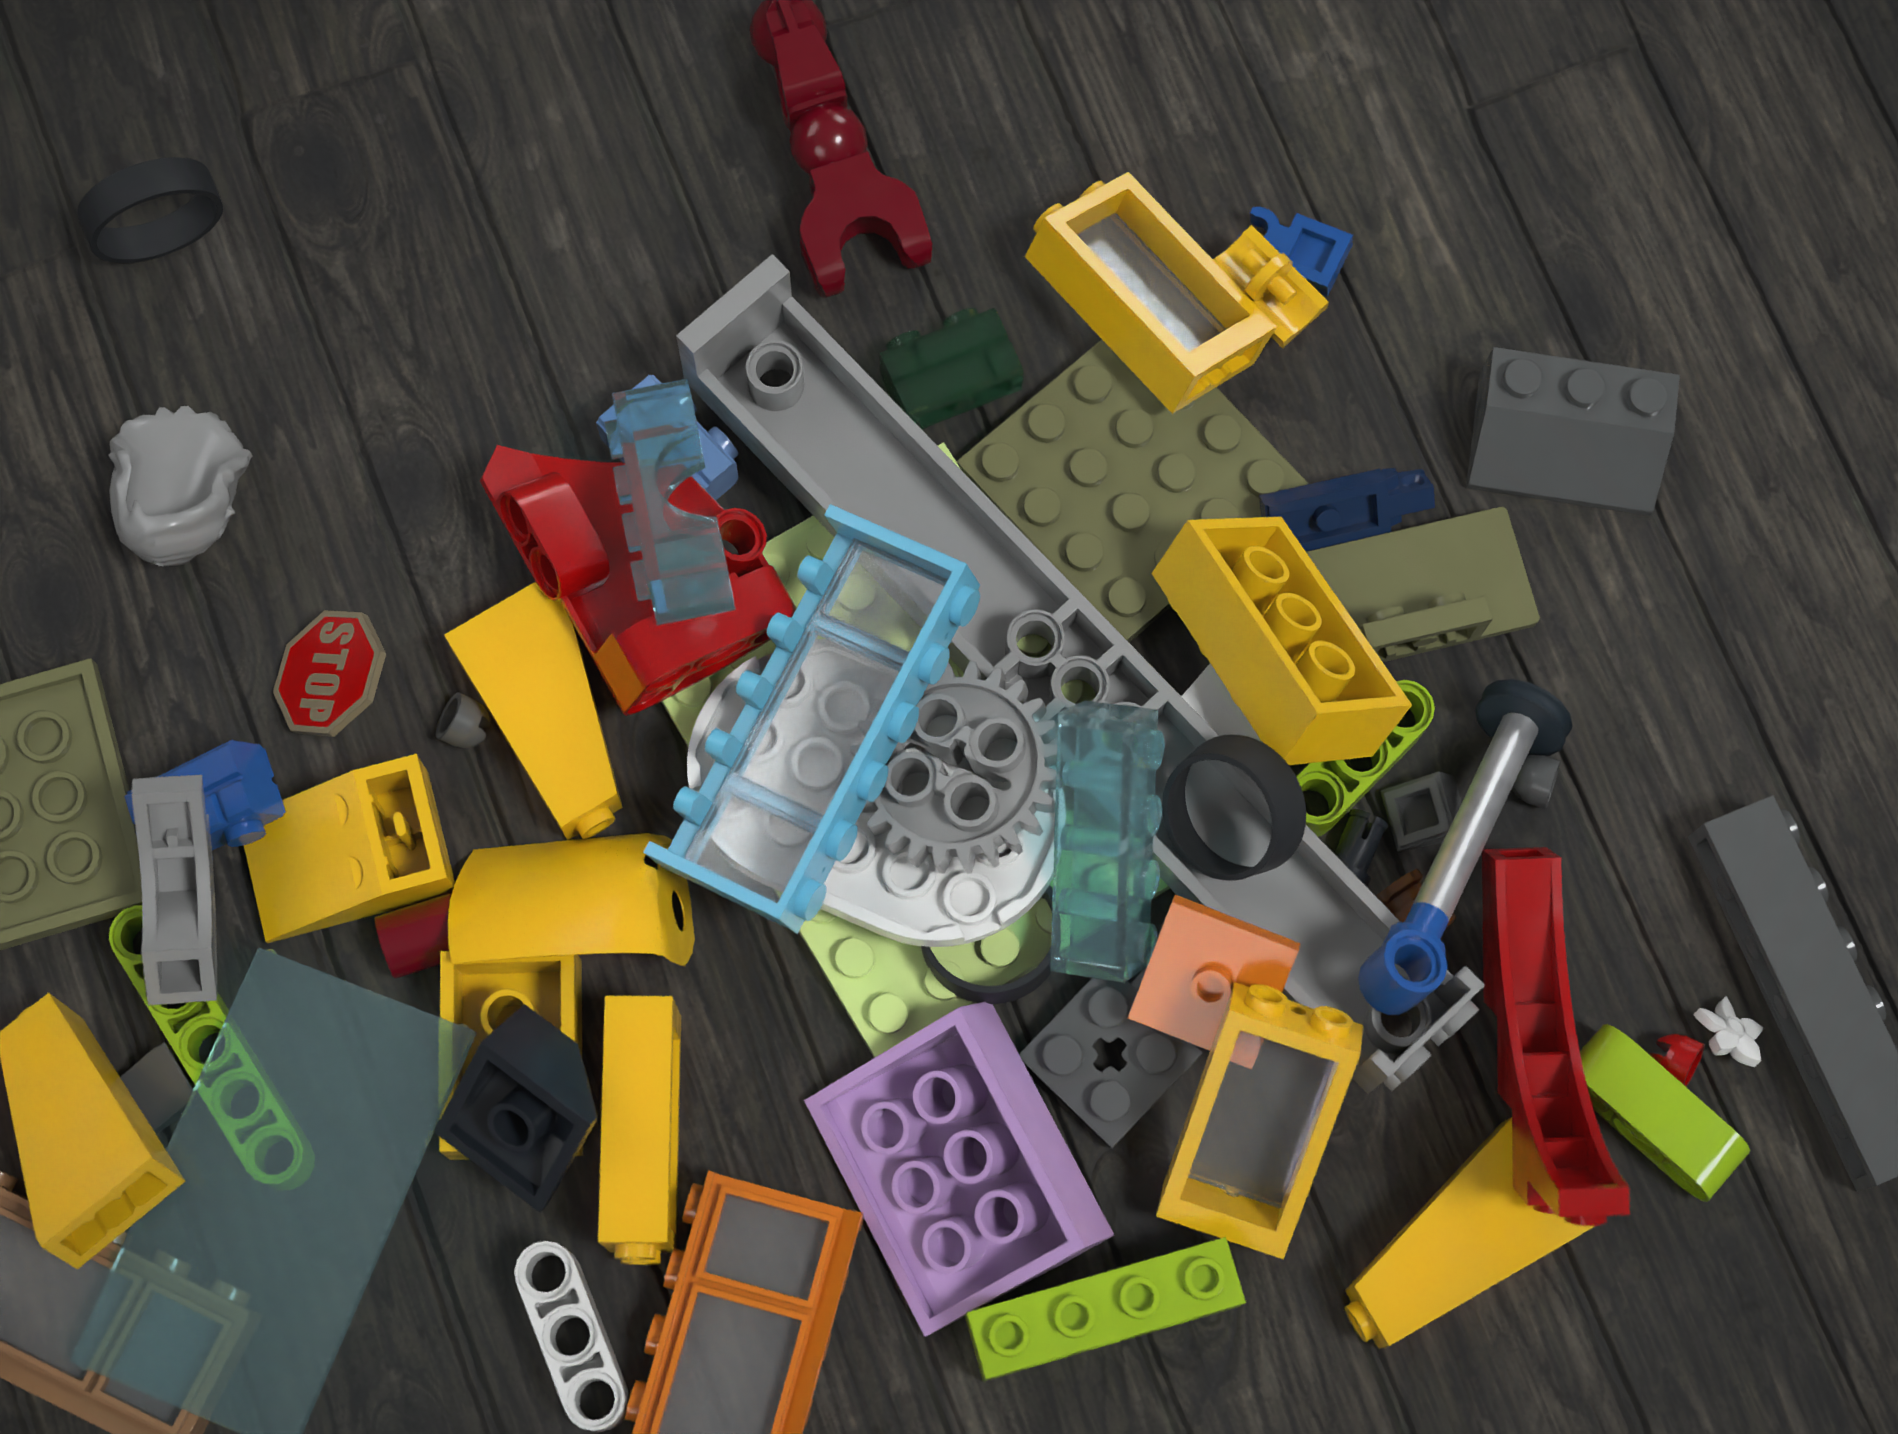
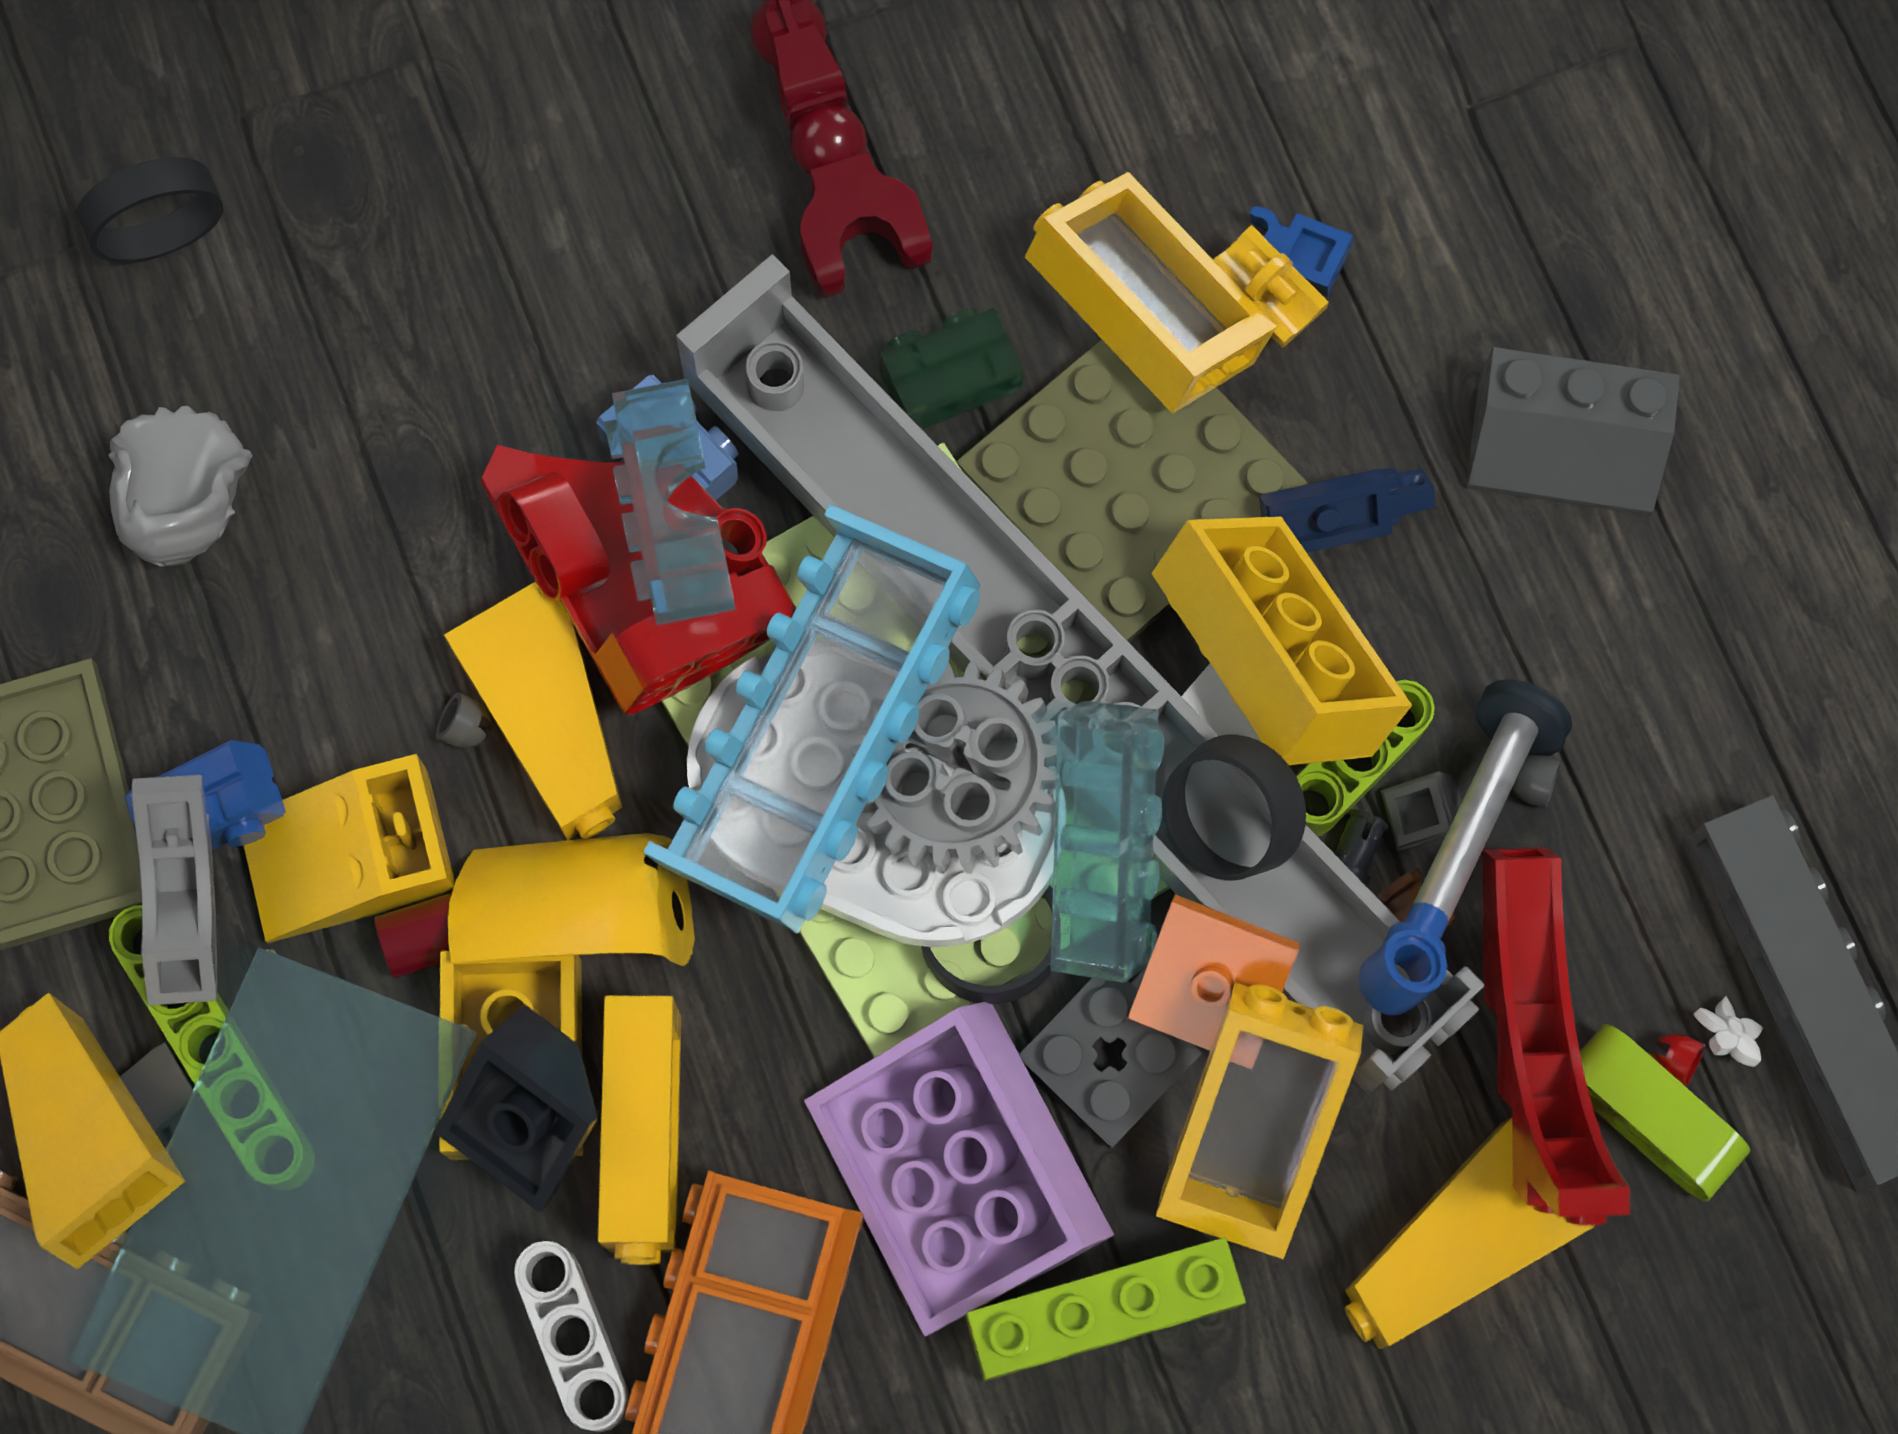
(329, 673): piece -> none
(1432, 583): olive bracket -> none

